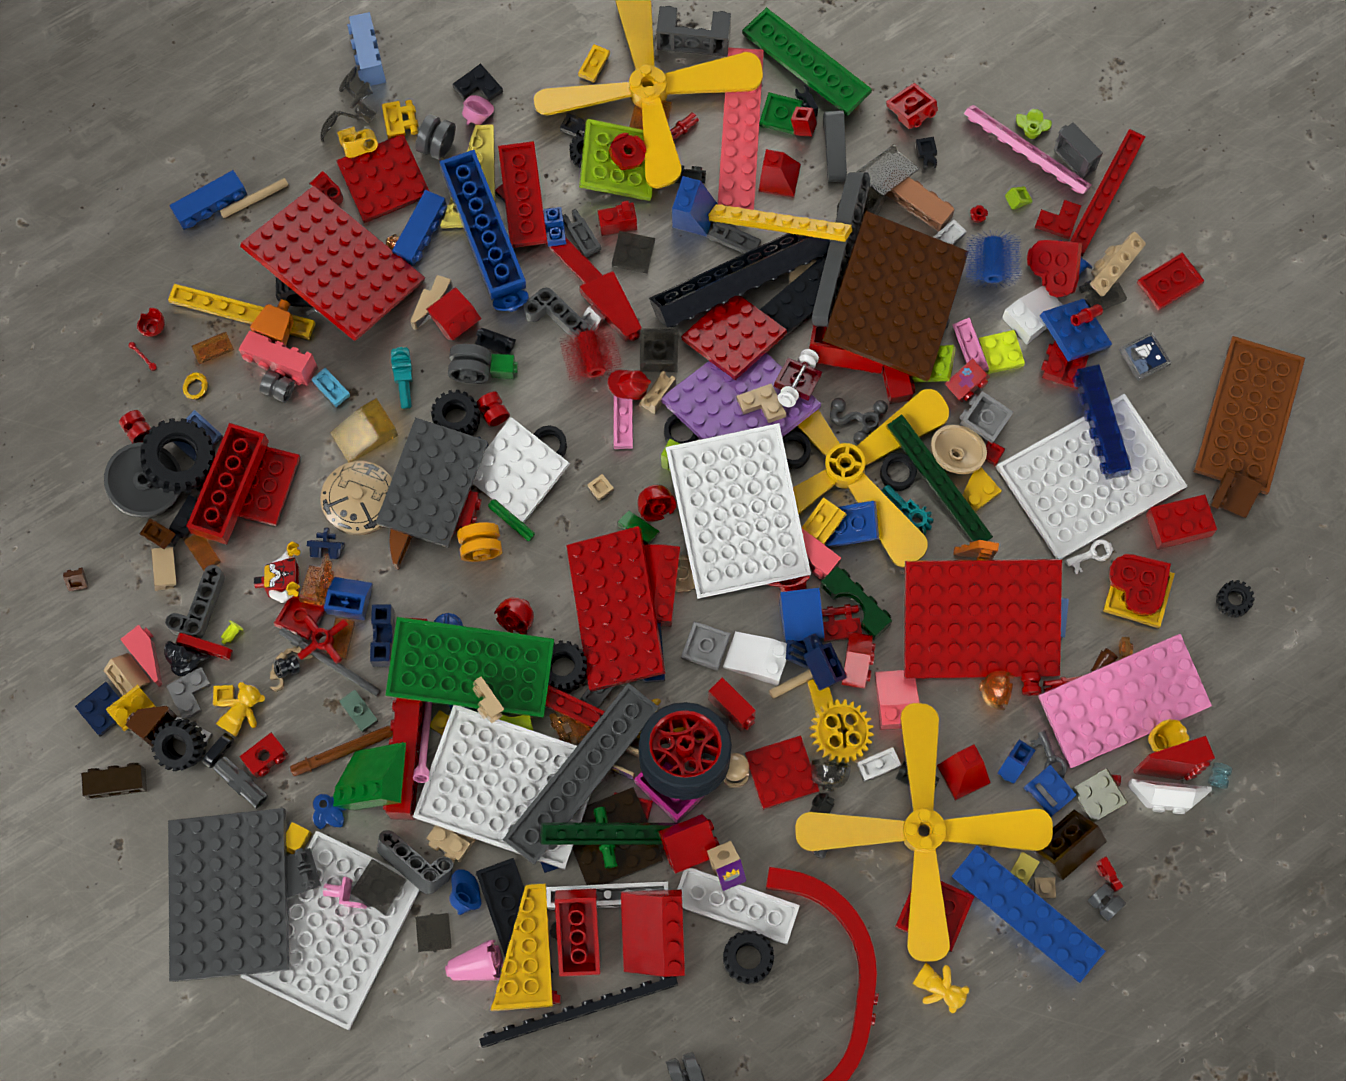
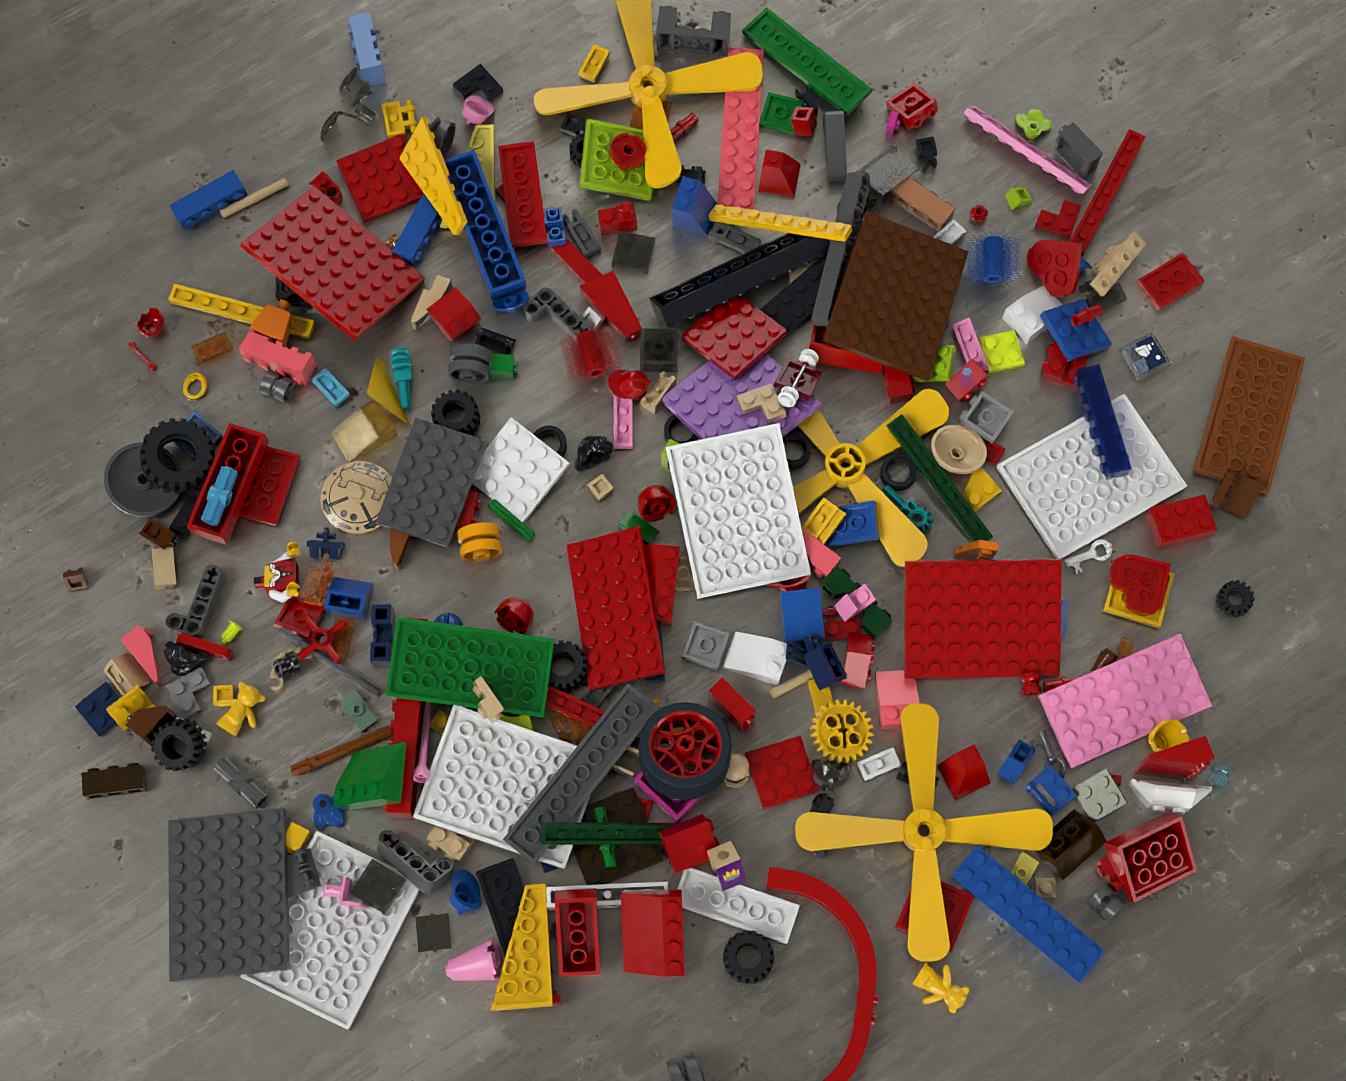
(134, 425): red wheel -> none
(202, 551): clear orange tile -> none
(218, 750): black beam -> none
(219, 496): none -> dark azure piece
(252, 756): red brick -> none
(355, 142): yellow piece -> none
(382, 391): none -> yellow sticker
(431, 174): none -> yellow wing
(492, 409): red wheel -> none
(569, 1013): black plate -> none
(593, 450): none -> black hair
(838, 405): dark grey piece -> none
(855, 602): none -> bright pink slope
(893, 123): none -> dark pink plate
(997, 689): clear orange cylinder -> none
(1151, 856): none -> red slope

